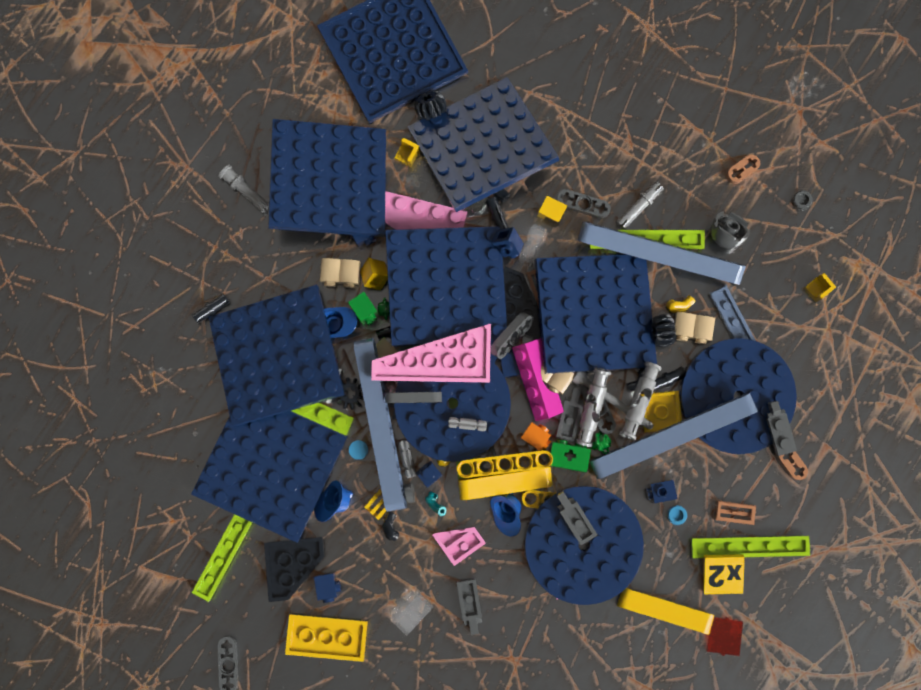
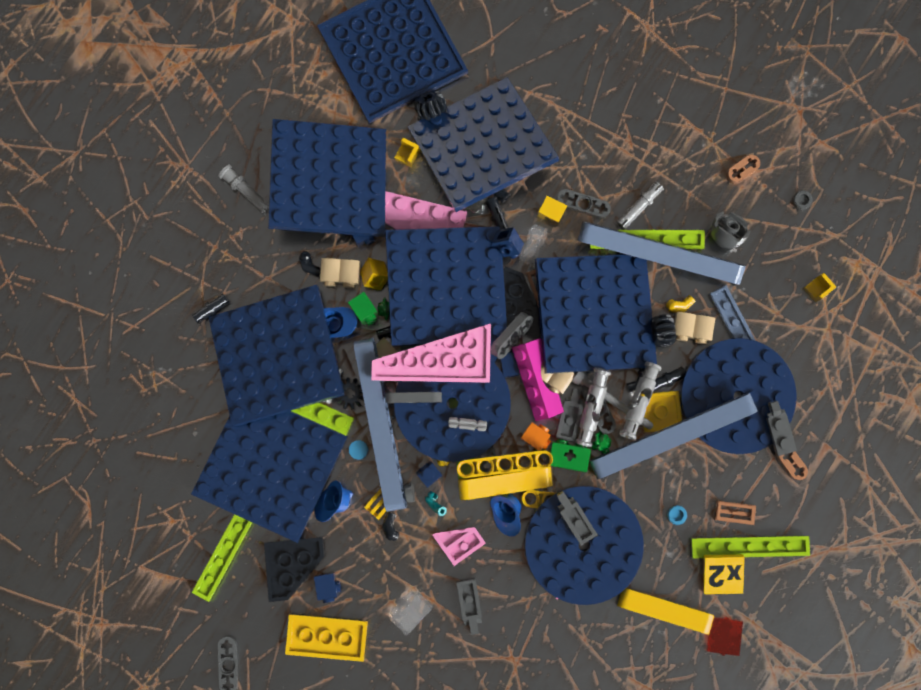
(307, 265): none -> black arm
(407, 459): light grey axle -> none
(661, 491): dark blue brick -> none

